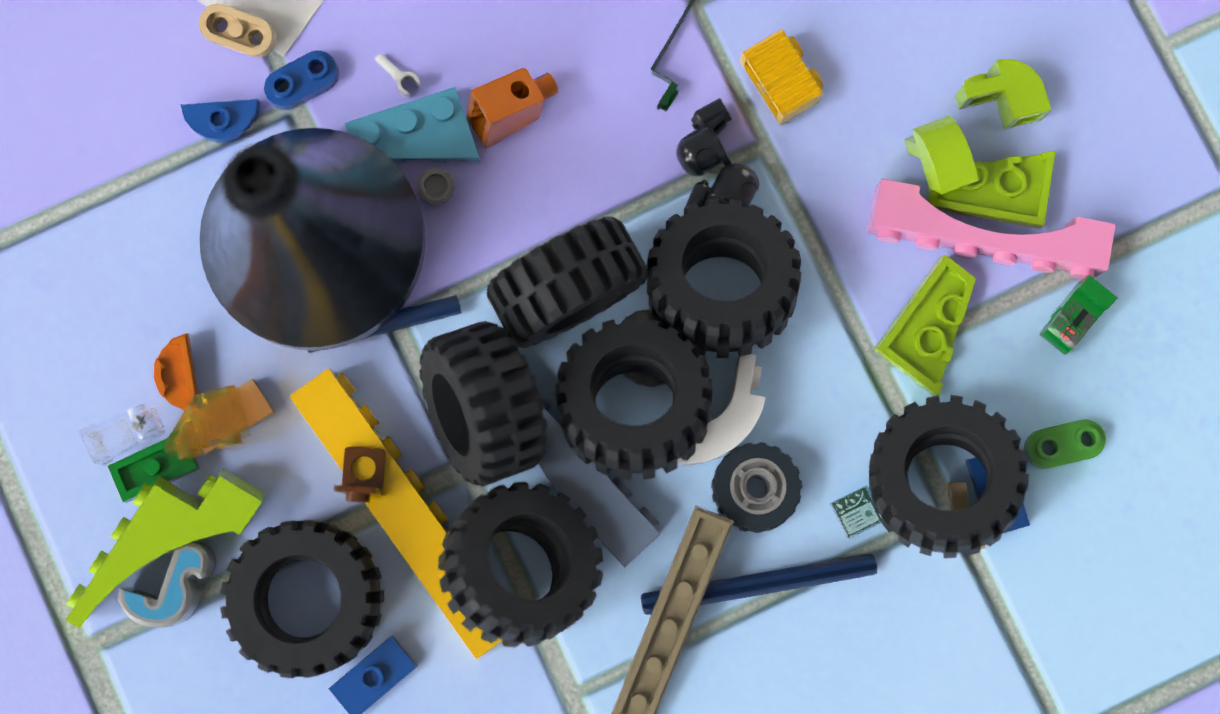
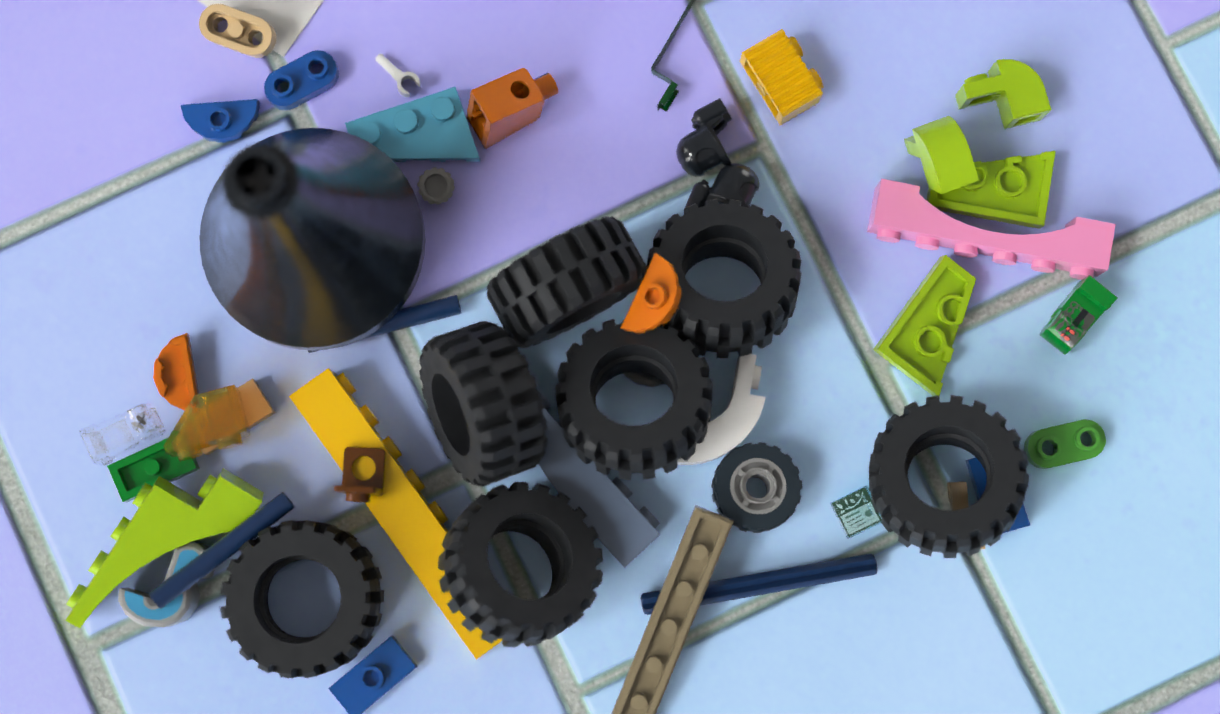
(221, 550): none -> dark blue piece
(655, 299): none -> orange plate

